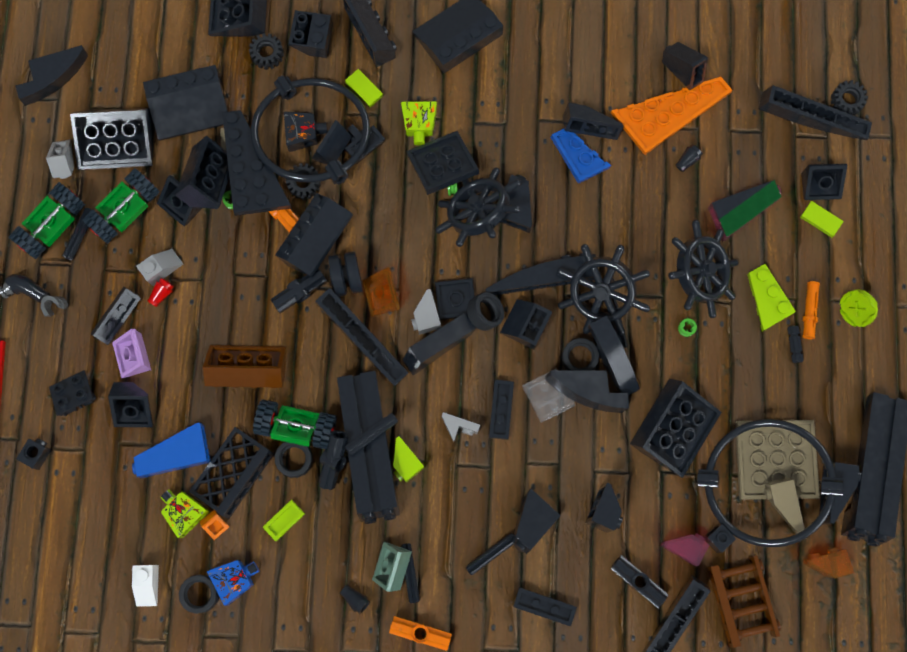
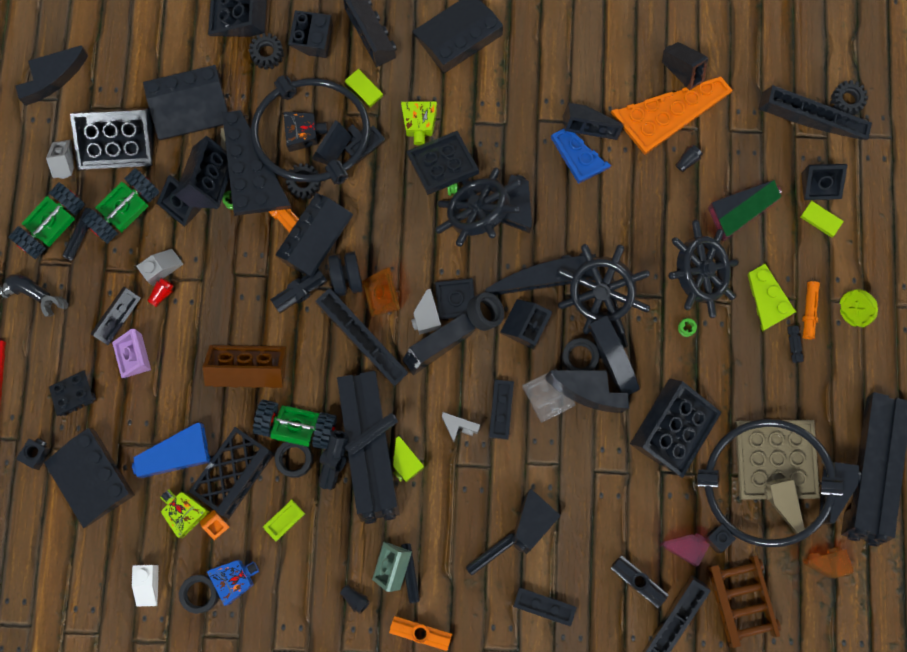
(88, 477): none -> black slope
(129, 405): black slope -> none
(605, 511): black slope -> none

